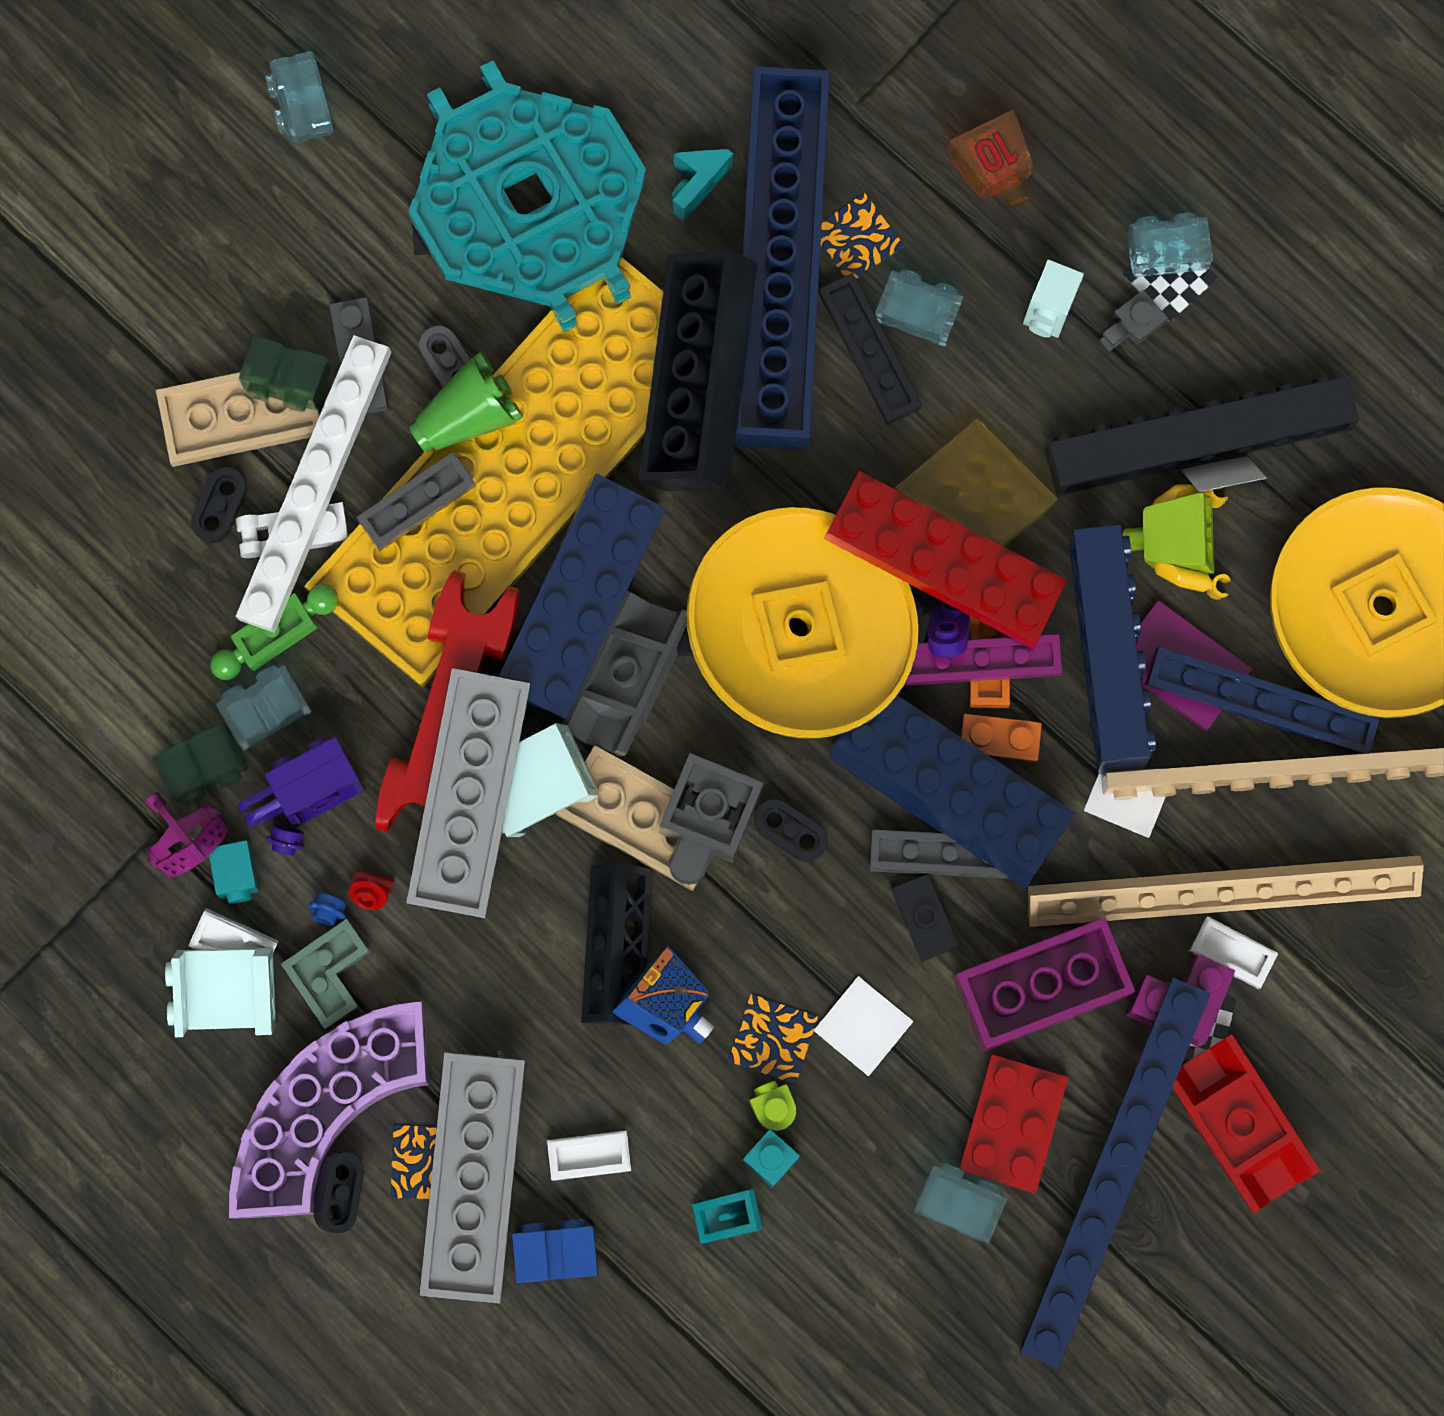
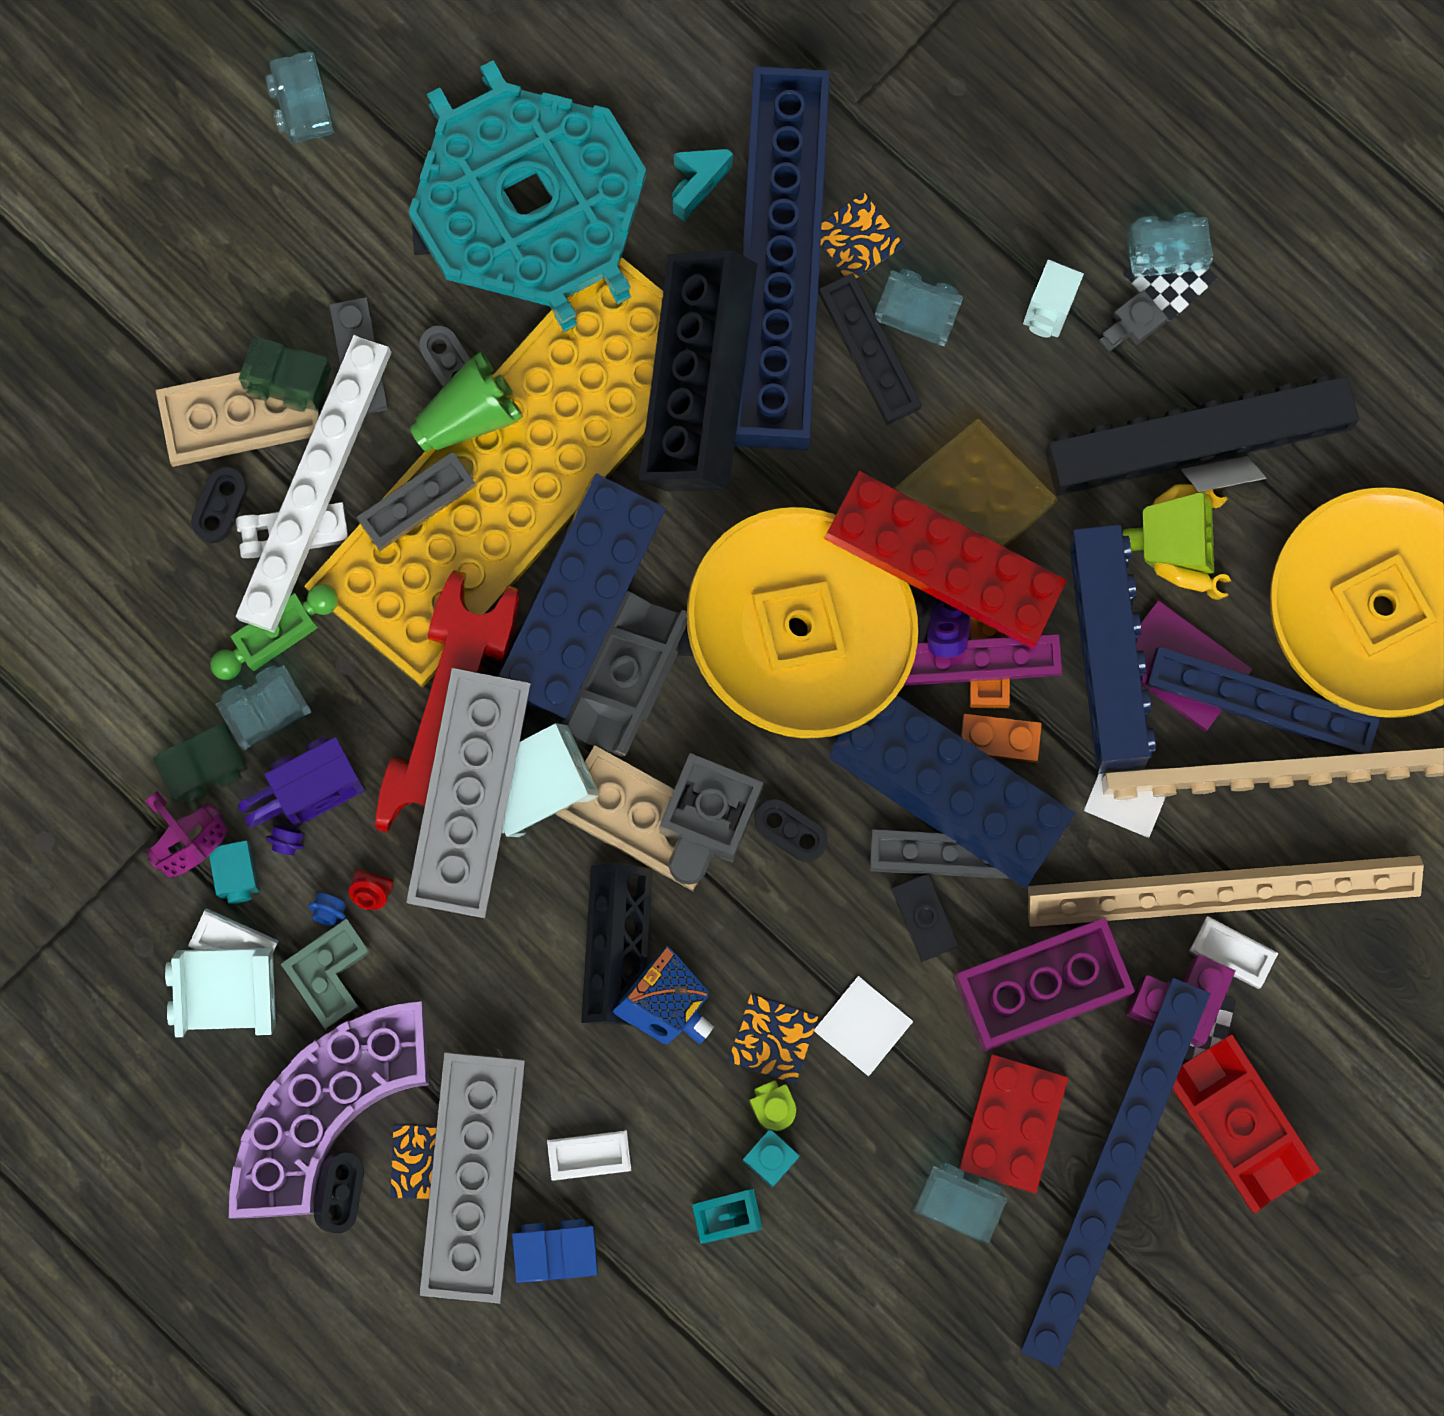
(994, 159): clear orange torso -> none

